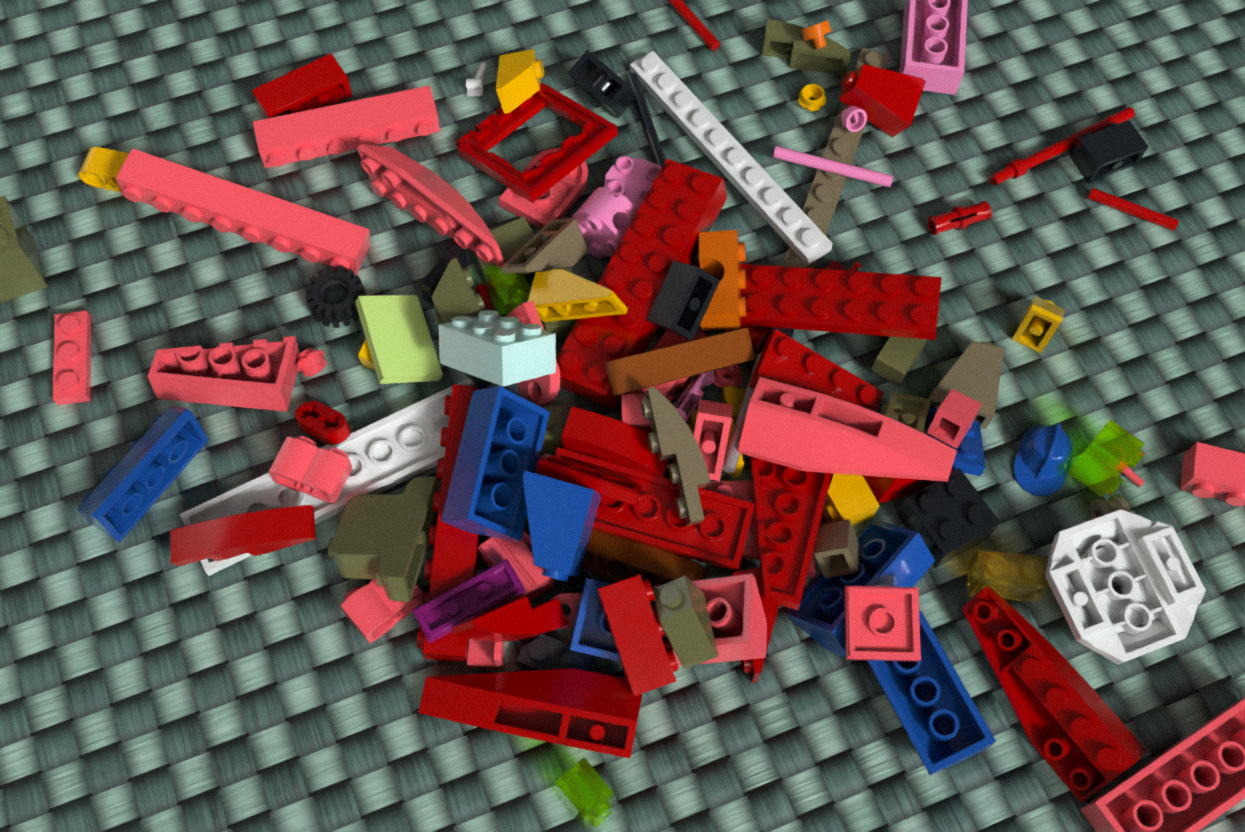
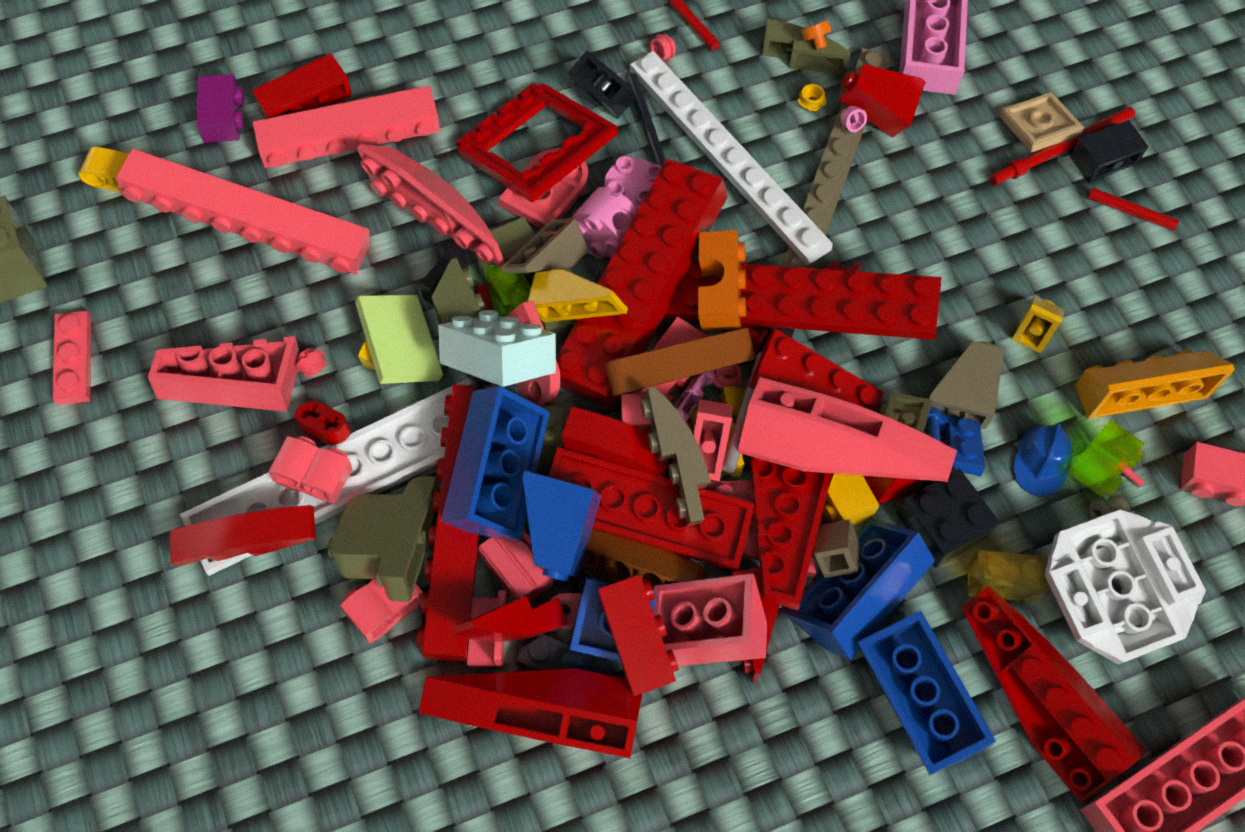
(144, 473): blue slope -> none
(220, 108): none -> magenta brick
(327, 283): black tyre -> none
(468, 600): magenta tile -> none
(475, 85): white hand -> none
(518, 78): yellow slope -> none
(585, 794): clear neon green brick -> none
(590, 478): red tile -> none
(663, 47): none -> coral plate
(683, 300): black brick -> none
(686, 621): olive slope -> none
(833, 166): bright pink bar -> none
(882, 623): coral plate -> none
(898, 357): olive slope -> none
(954, 418): coral brick -> none
(975, 213): red pin -> none
(1041, 122): none -> tan tile
(1151, 382): none -> light orange slope

